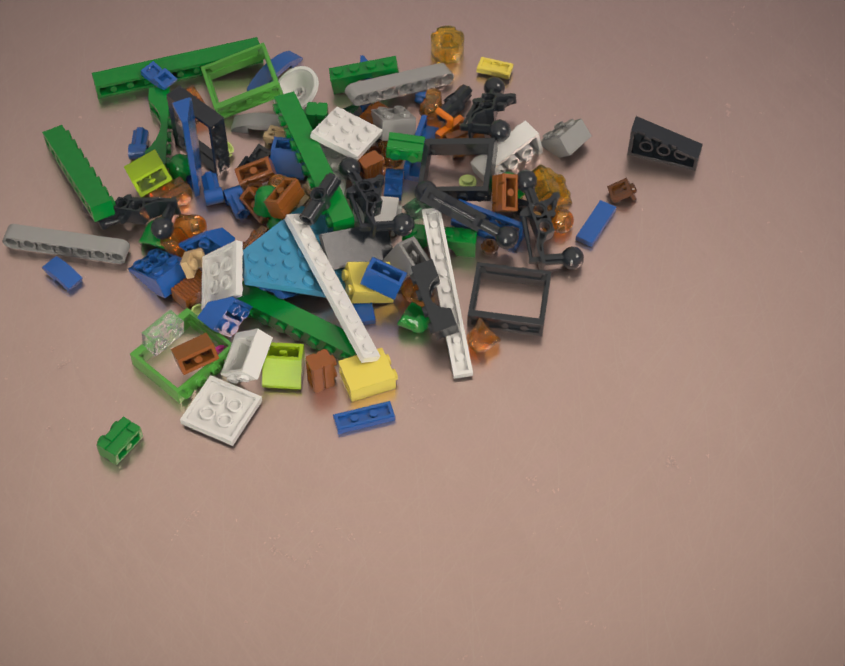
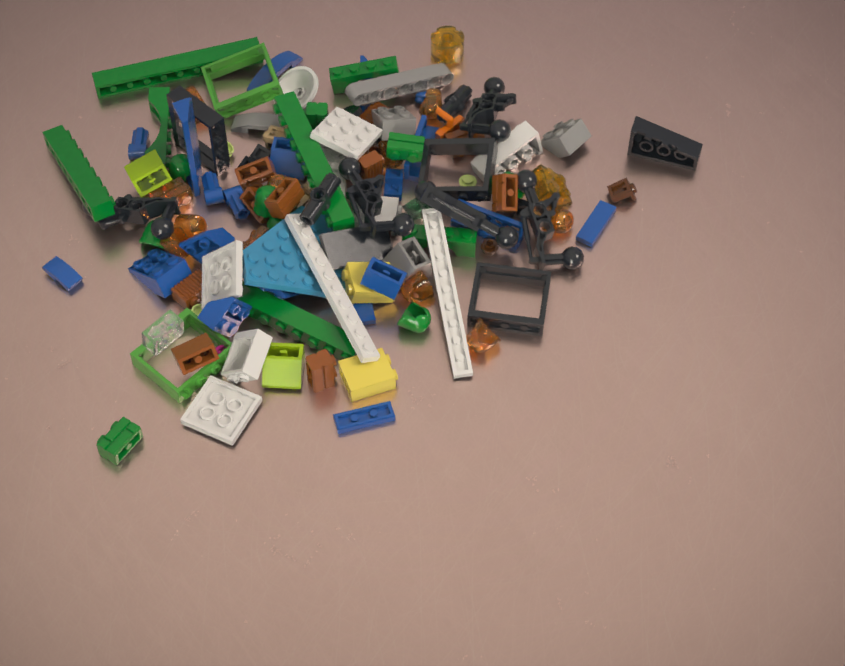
(66, 243): light grey beam -> none
(159, 77): blue slope -> none
(191, 261): tan bracket -> none
(441, 318): black arch -> none
(495, 68): light yellow plate -> none

